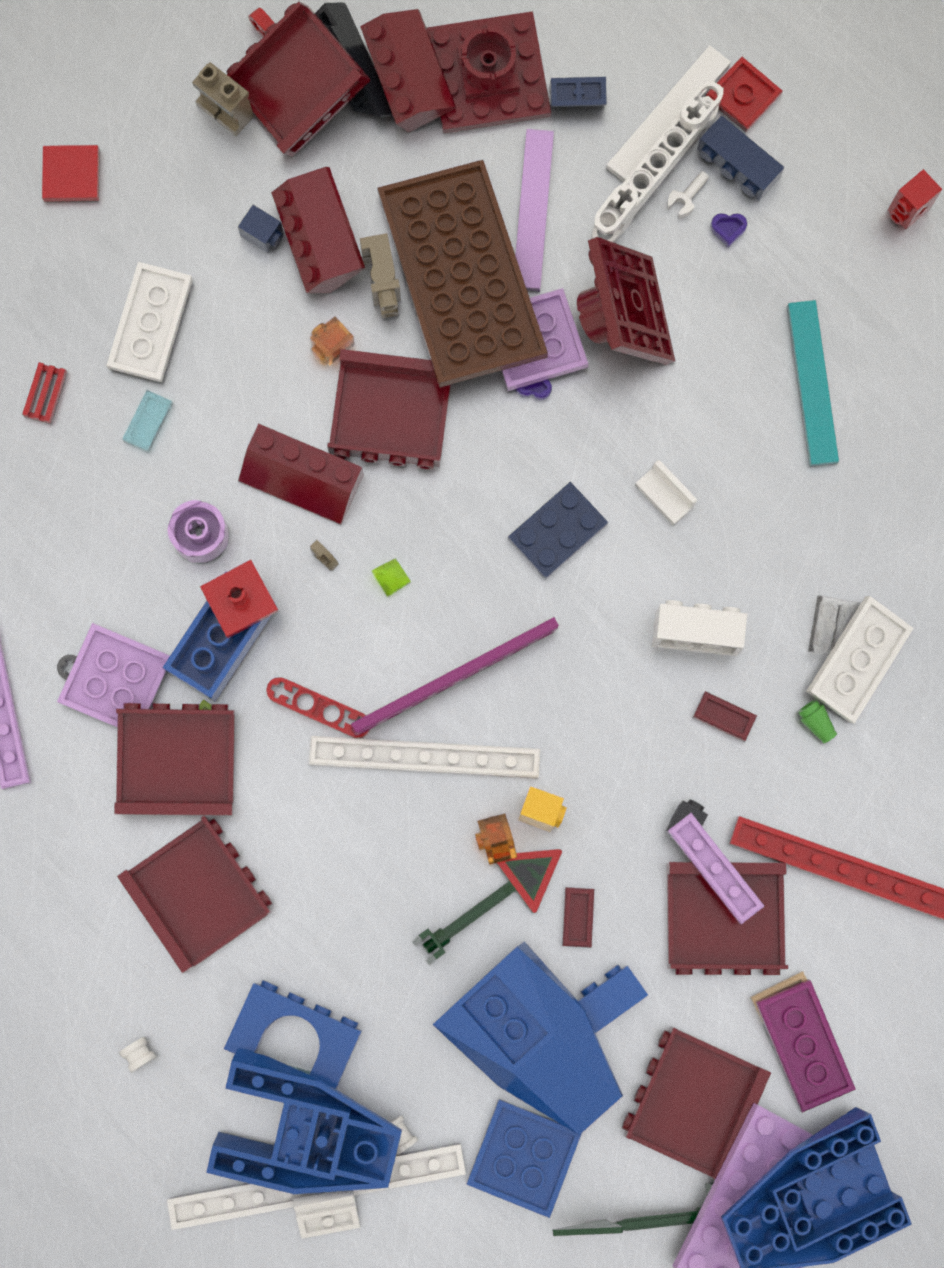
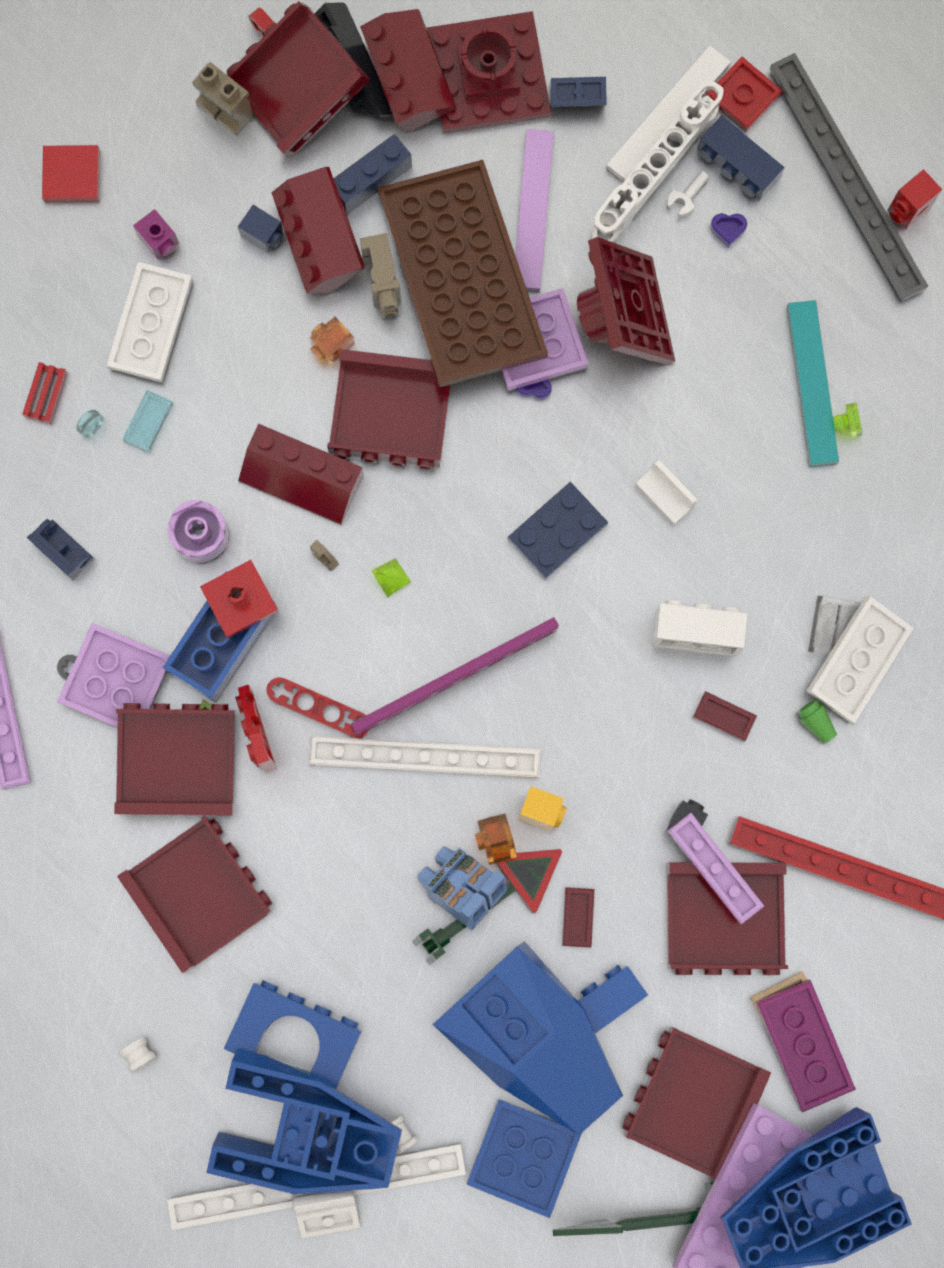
(60, 548): none -> dark blue hinge
(90, 423): none -> clear light blue tile
(156, 234): none -> magenta brick
(253, 728): none -> red plate
(372, 171): none -> dark blue brick
(462, 886): none -> medium blue hips
(848, 177): none -> dark grey plate
(849, 420): none -> clear neon green tile

